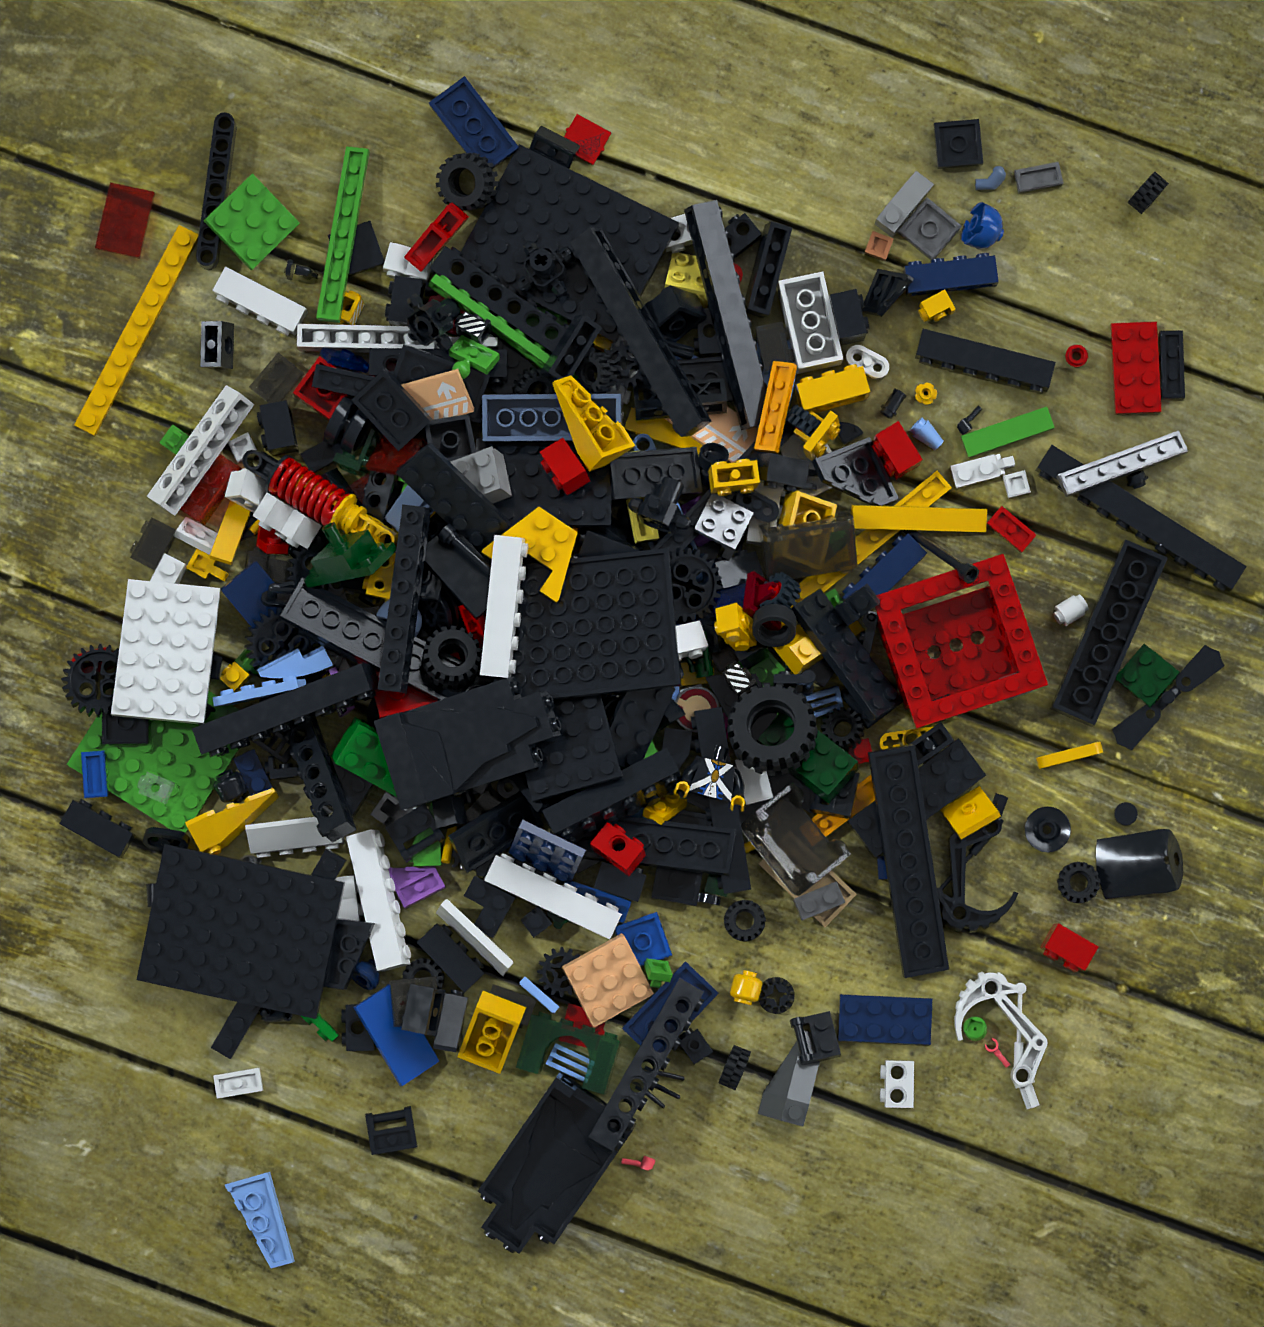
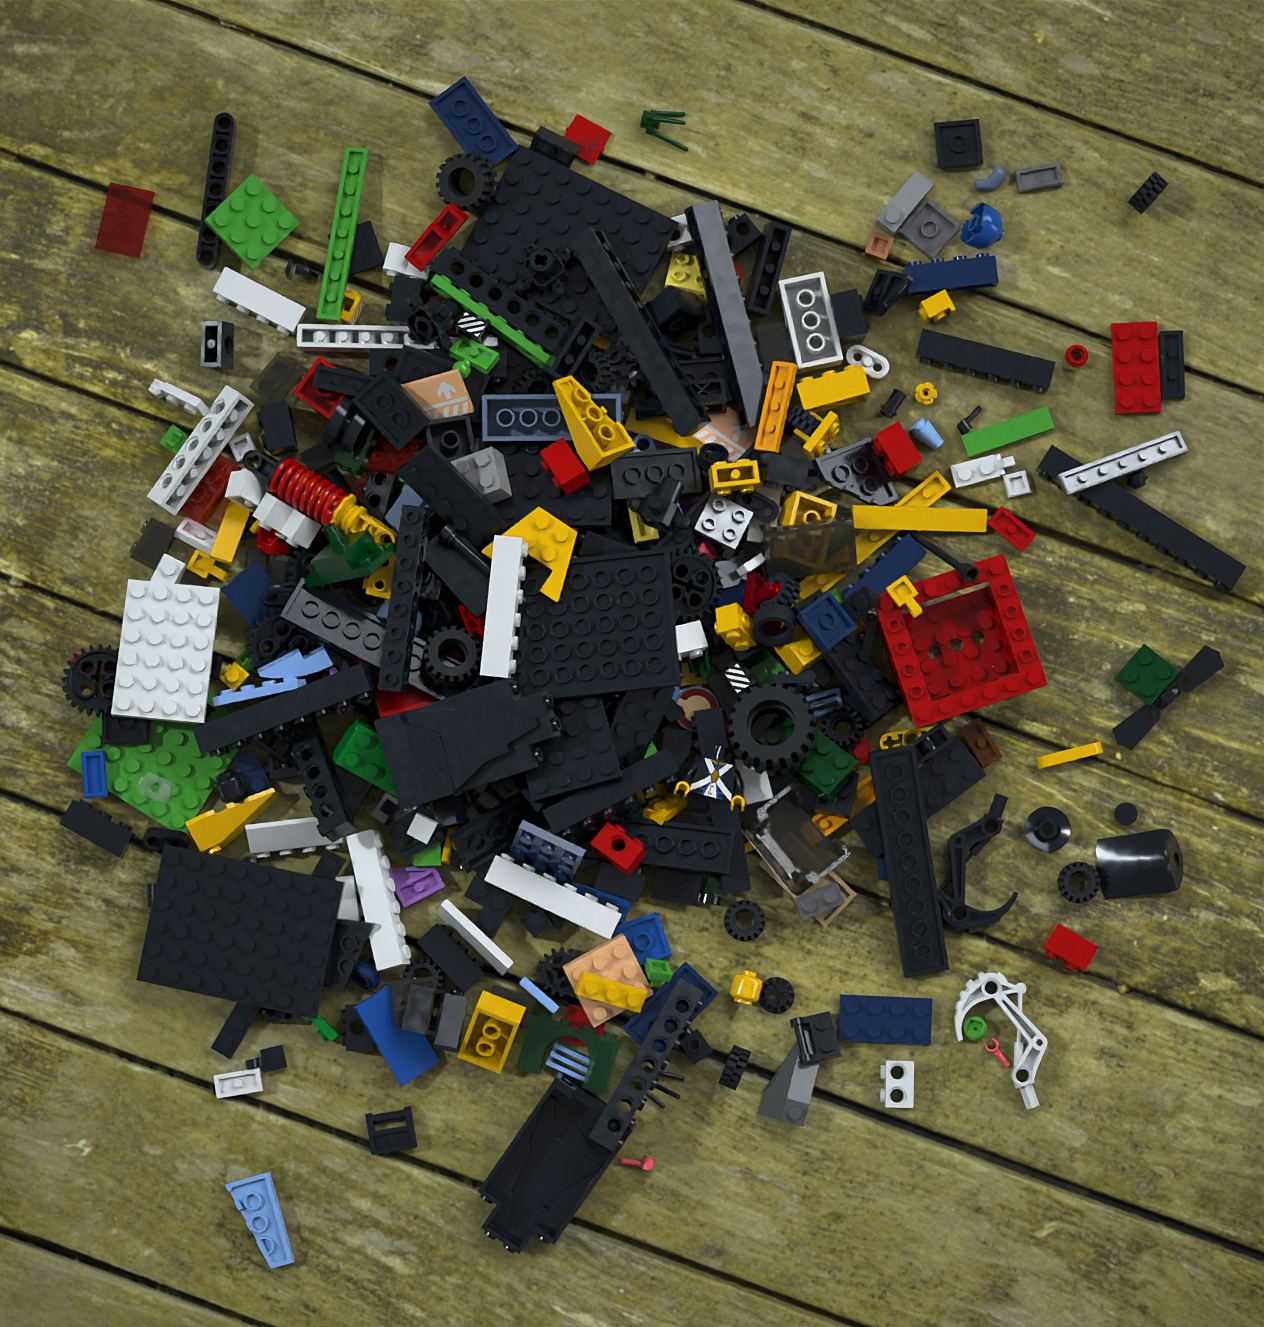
(136, 330): yellow plate -> none
(177, 396): none -> white hinge
(271, 1059): none -> black plate
(345, 359): clear blue plate -> none
(422, 828): none -> white tile
(610, 991): none -> yellow plate
(652, 119): none -> dark green plant
(706, 547): none -> coral tile
(750, 565): none -> white tile
(826, 621): none -> dark blue plate
(849, 432): black tile -> none
(903, 594): none -> yellow plate
(970, 812): yellow plate -> none
(980, 743): none -> reddish brown plate
(1070, 610): white brick -> none
(1108, 633): black brick -> none

